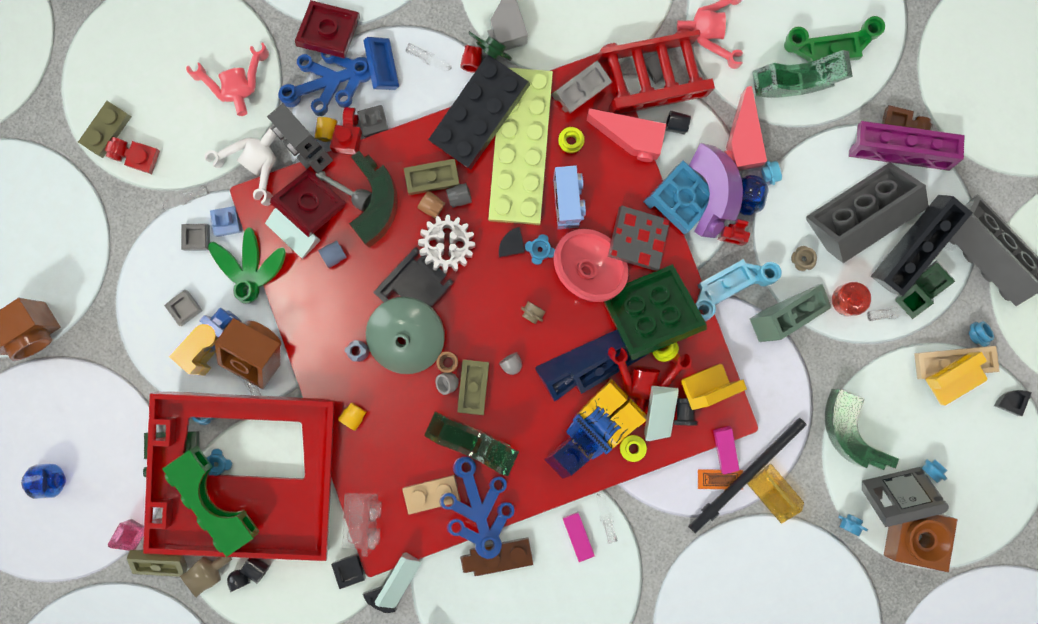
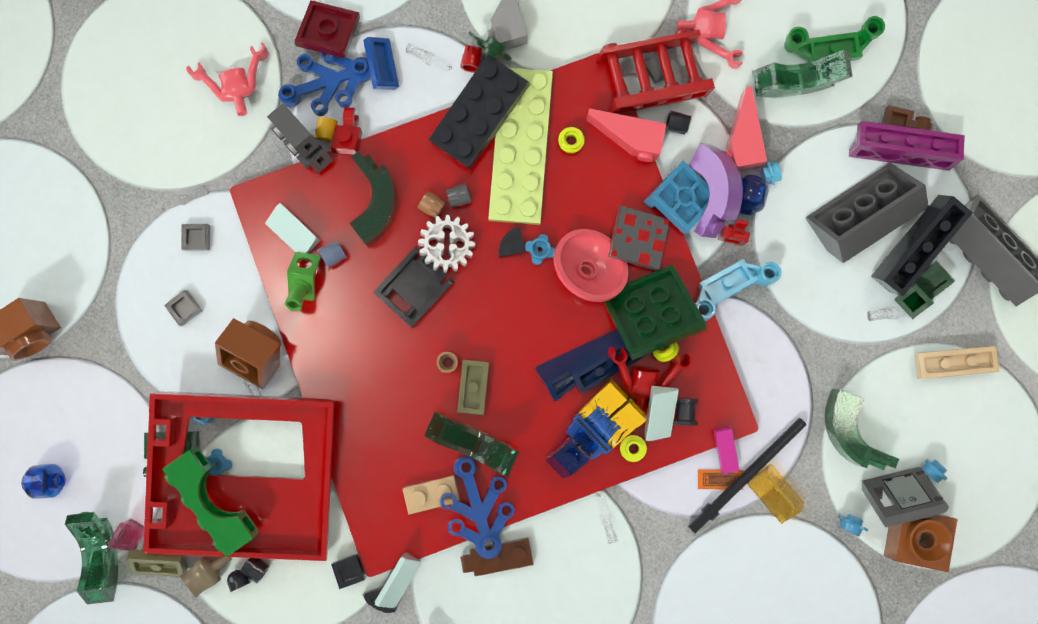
(99, 562): none -> clear green arch
(105, 125): olive plate -> none
(137, 157): red plate -> none
(200, 343): yellow hips -> none
(225, 221): medium blue tile -> none
(249, 276): green plant -> none
(256, 158): white piece -> none
(301, 280): none -> bright green bracket
(307, 202): dark red tile -> none
(352, 416): yellow hose -> none
(360, 198): hinge -> none
(360, 522): clear bracket -> none
(363, 354): sand blue hose -> none
(372, 120): dark grey tile -> none
(416, 324): sand green dish -> none
(431, 176): olive plate -> none
(446, 383): light grey hinge -> none
(511, 364): light grey hinge -> none
(533, 312): dark tan plate -> none
(567, 187): light blue piece -> none
(578, 537): dark pink piece -> none
(582, 87): flat silver hinge -> none
(710, 387): yellow panel -> none
(790, 315): sand green slope -> none
(810, 255): dark tan plate -> none
(851, 299): clear red head -> none
(958, 378): yellow panel -> none
(981, 333): dark azure plate -> none
(1014, 401): black tile -> none

